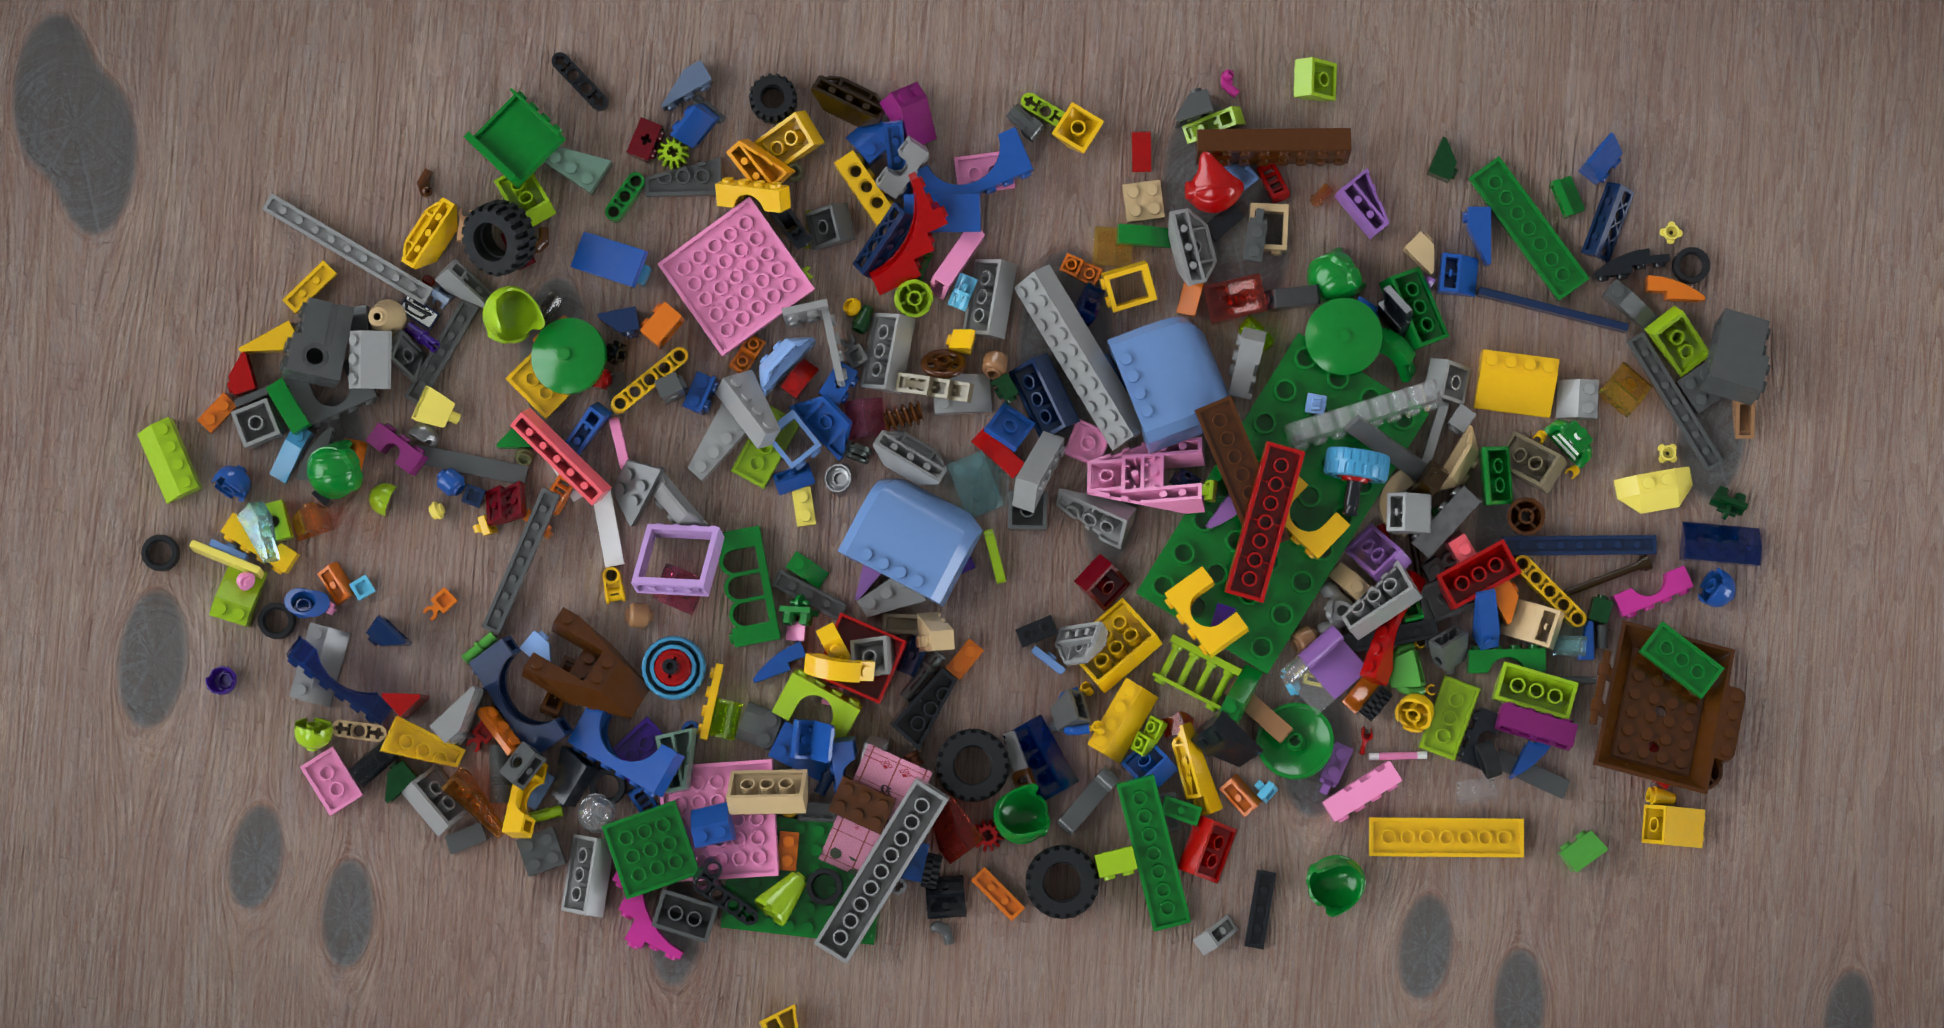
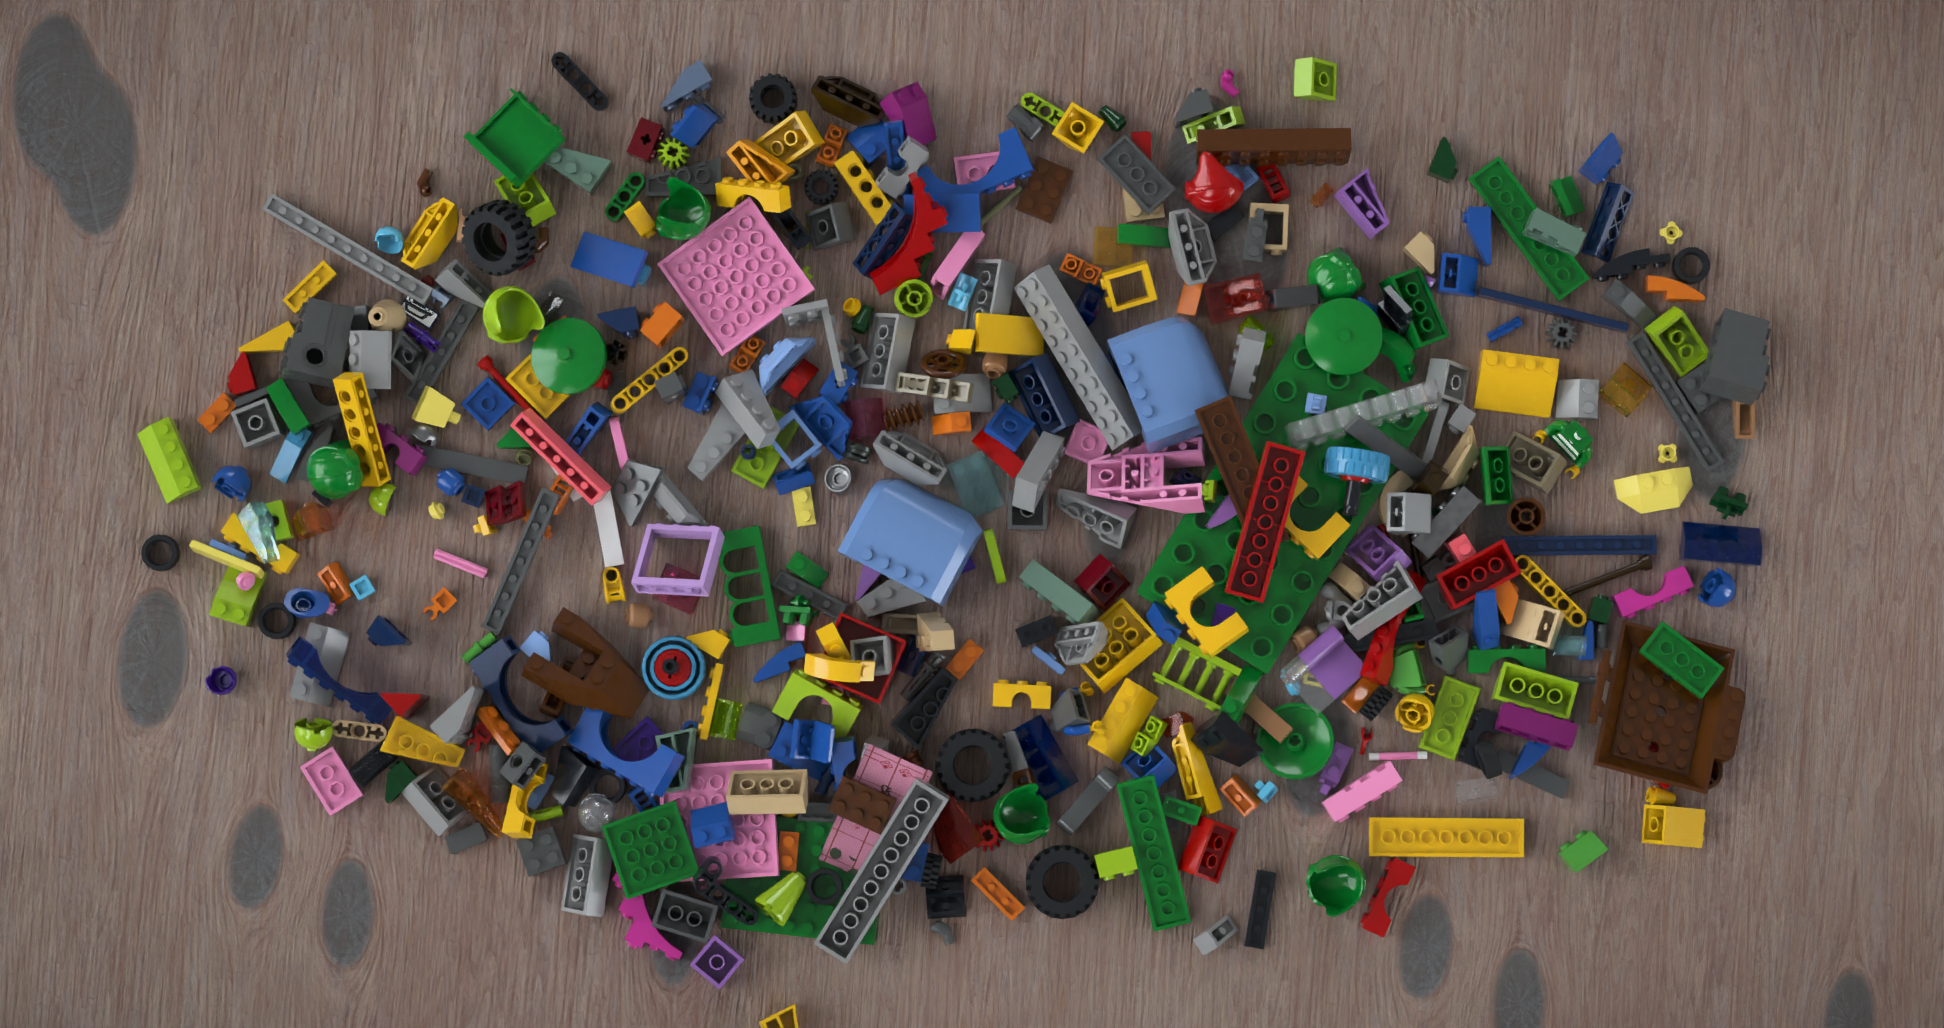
(362, 427): none -> yellow brick
(389, 240): none -> medium azure hair
(460, 563): none -> bright pink axle
(487, 364): none -> red piece
(488, 403): none -> blue plate
(641, 220): none -> yellow slope
(683, 213): none -> green piece
(711, 642): none -> yellow slope
(717, 961): none -> medium lavender brick
(745, 448): none -> dark blue pin
(821, 198): none -> black tyre
(831, 148): none -> orange slope
(951, 423): none -> orange slope
(1002, 203): none -> olive bar
(1004, 692): none -> yellow arch
(1008, 335): none -> yellow tile
(1044, 190): none -> reddish brown plate
(1058, 593): none -> sand green wedge
(1112, 118): none -> dark green cone
(1136, 174): none -> dark grey tile
(1164, 622): none -> blue slope
(1396, 874): none -> red arch
(1504, 329): none -> blue axle
(1554, 232): none -> sand green wedge
(1554, 329): none -> dark grey gear

